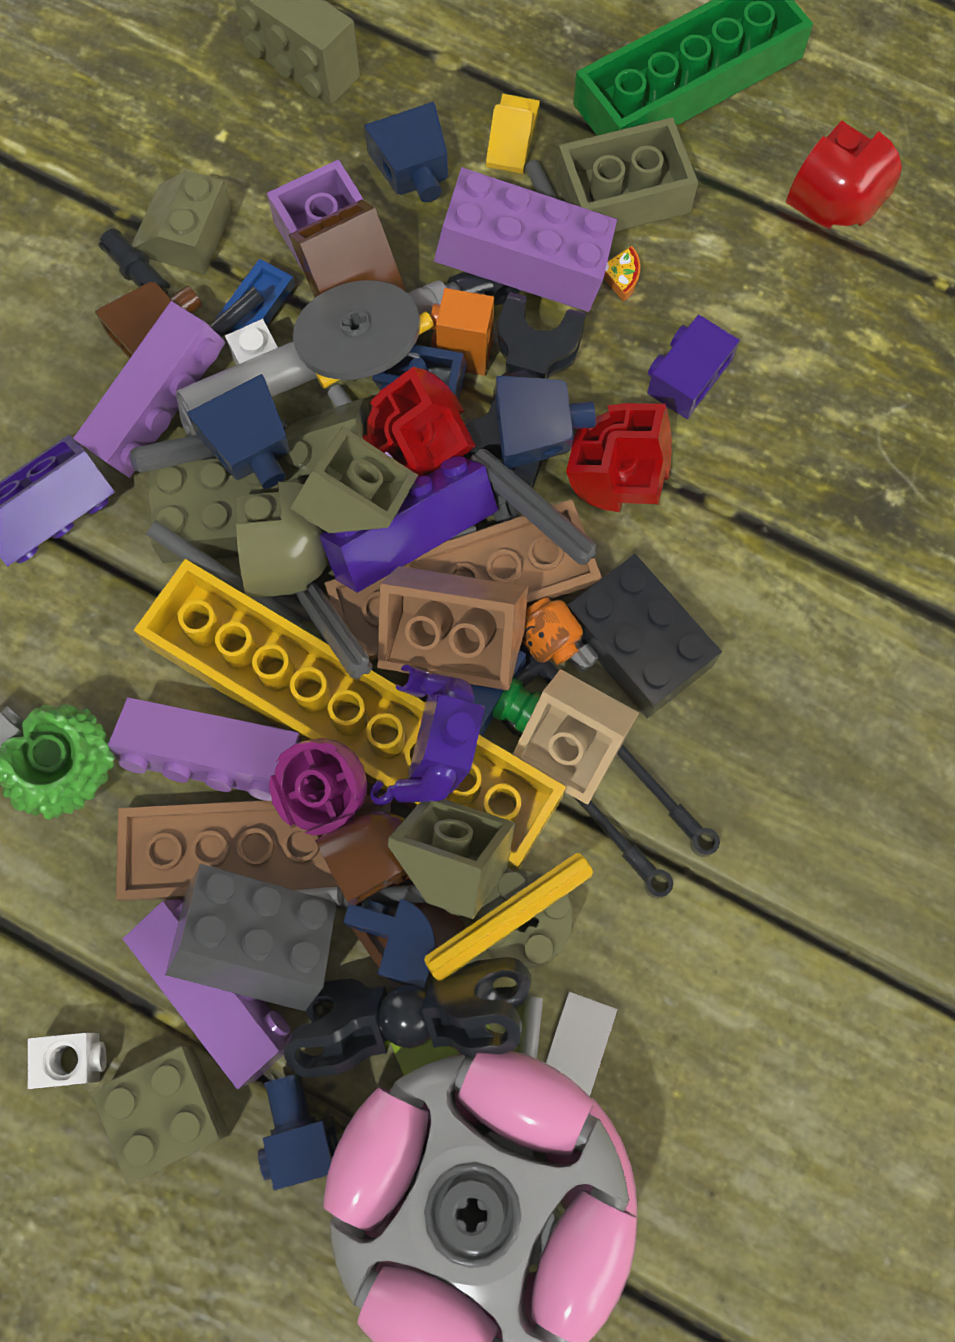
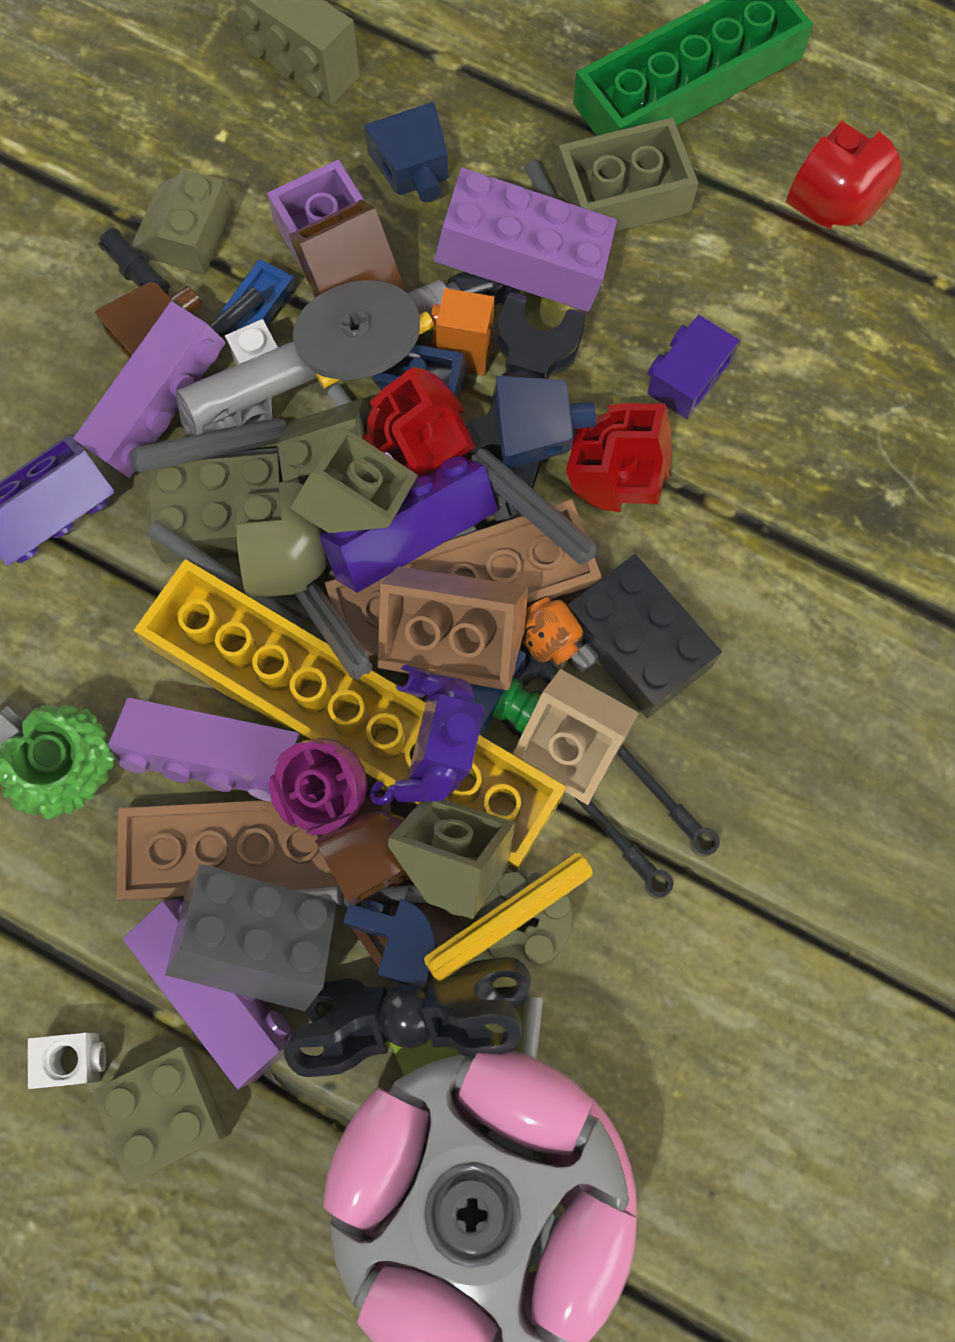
(244, 431): dark blue torso -> none
(298, 1144): dark blue brick -> none
(512, 133): yellow slope -> none
(581, 1039): white sticker -> none
(623, 273): tile -> none

